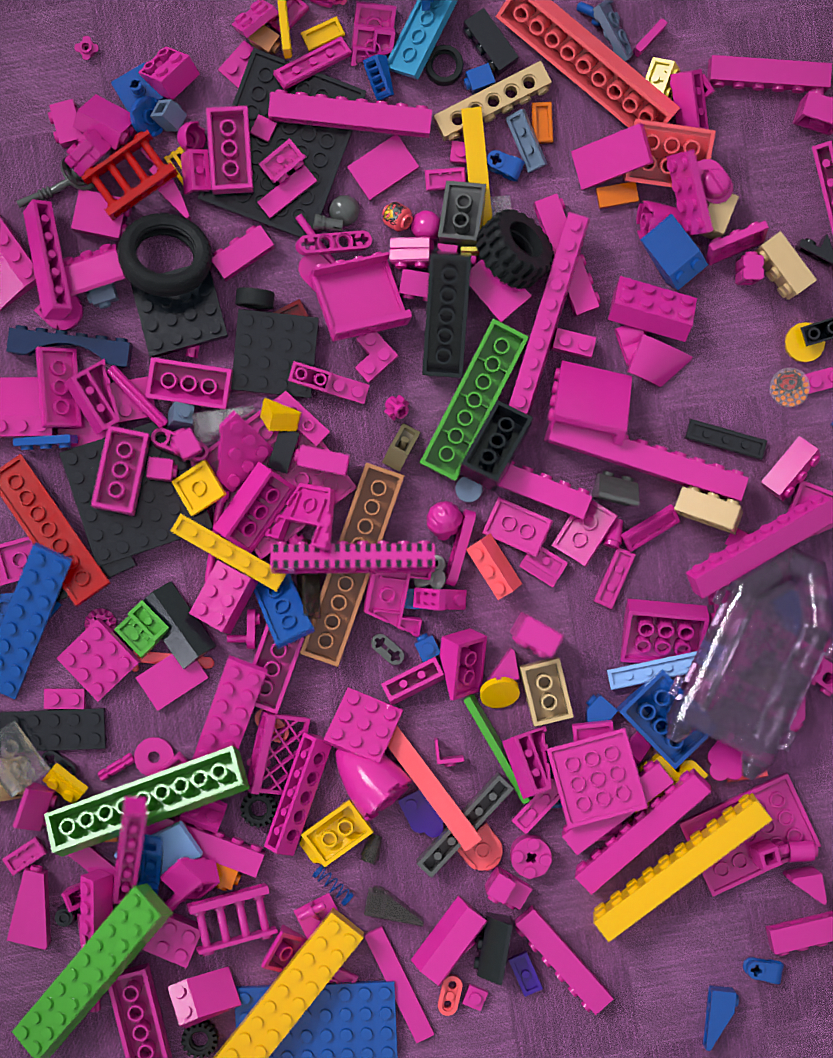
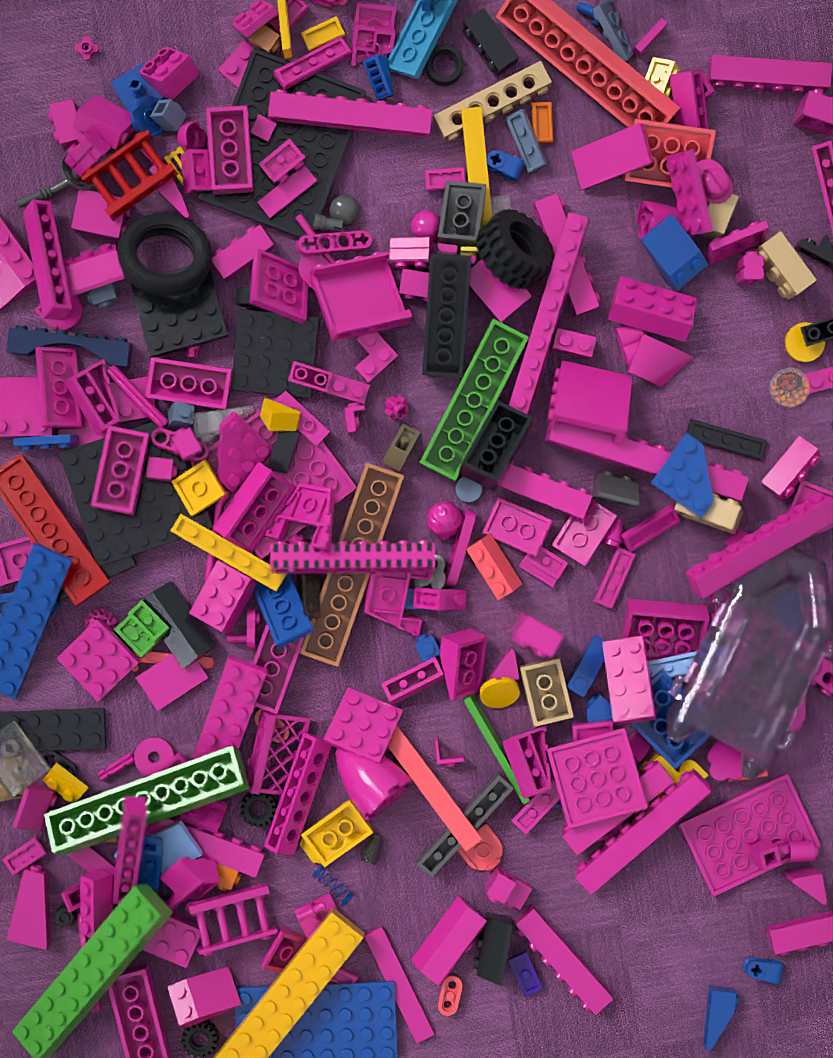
(64, 698): dark pink plate -> none
(278, 286): none -> dark pink plate
(322, 460): dark pink brick -> none
(352, 421): none -> dark pink bracket
(383, 167): dark pink tile -> none
(384, 652): dark grey beam -> none
(385, 905): clear smoke slope -> none
(397, 216): coral head -> none
(421, 814): dark purple plate -> none
(458, 152): dark pink plate -> none
(474, 997): dark pink plate -> none
(479, 79): blue brick -> none
(530, 867): dark pink brick -> none
(587, 667): none -> blue slope
(617, 195): orange tile -> none
(629, 680): none -> piece
(680, 866): yellow brick -> none
(686, 476): none -> blue plate

